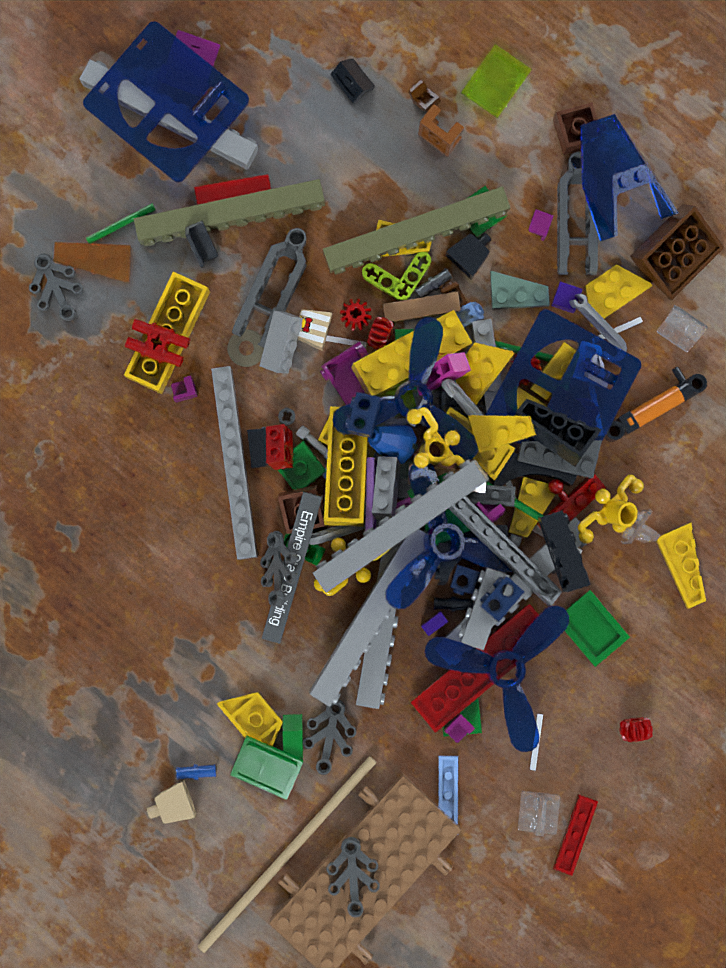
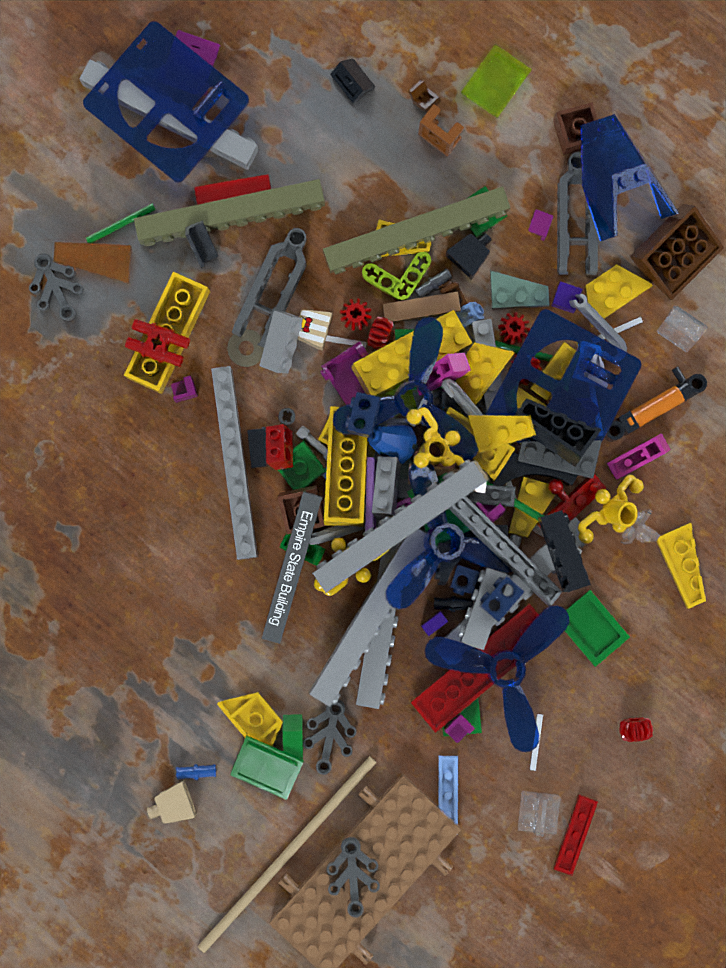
(277, 566): dark grey plant -> none
(508, 331): none -> red gear
(639, 456): none -> dark pink slope

